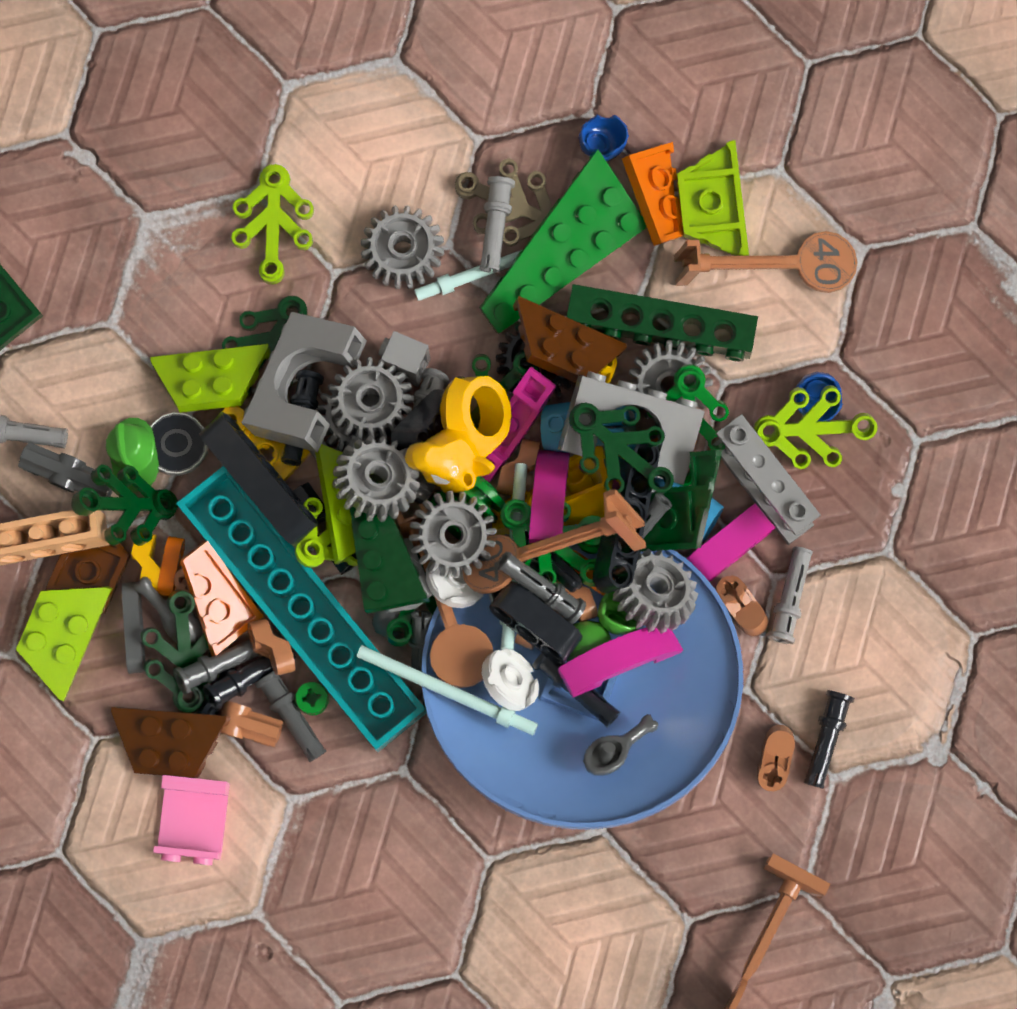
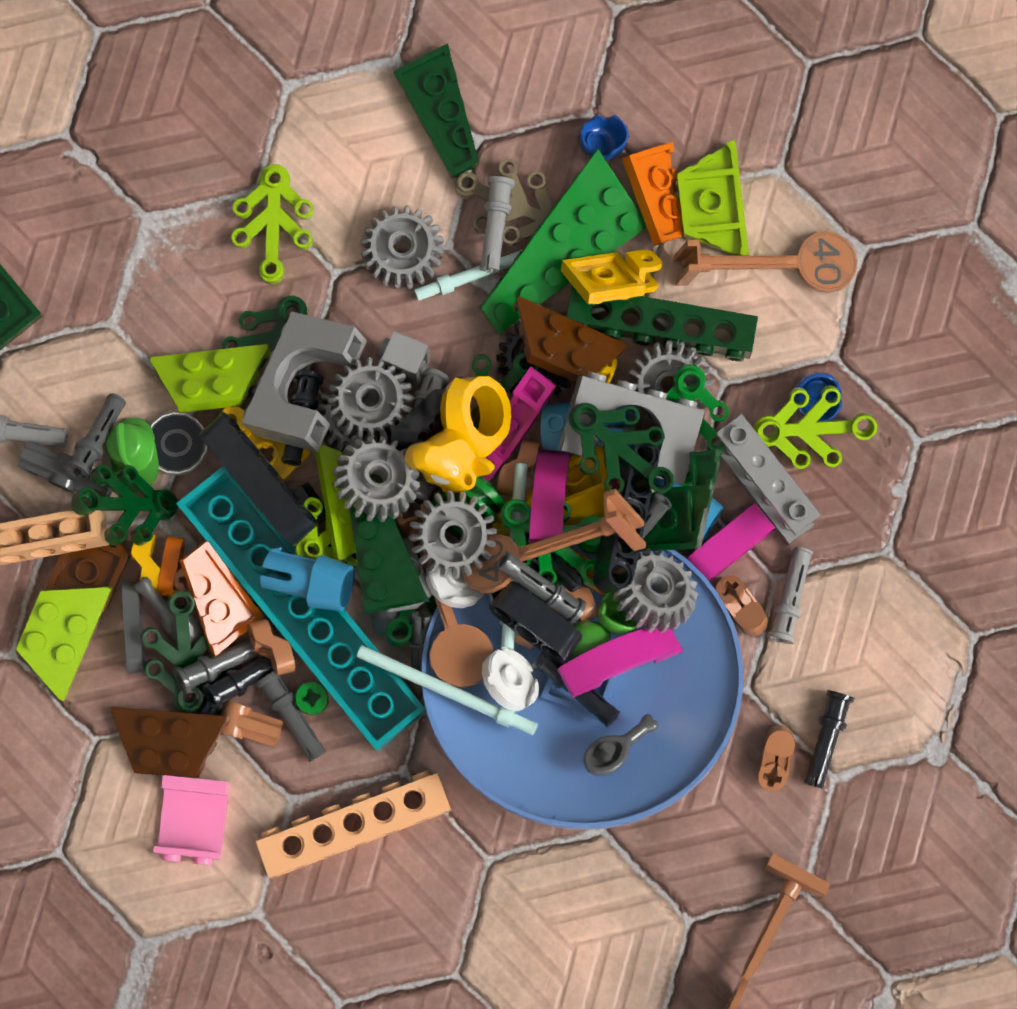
(90, 448): none -> dark grey pin
(279, 862): none -> light nougat brick
(321, 581): none -> dark azure piece
(437, 101): none -> dark green wing
(611, 277): none -> yellow plate

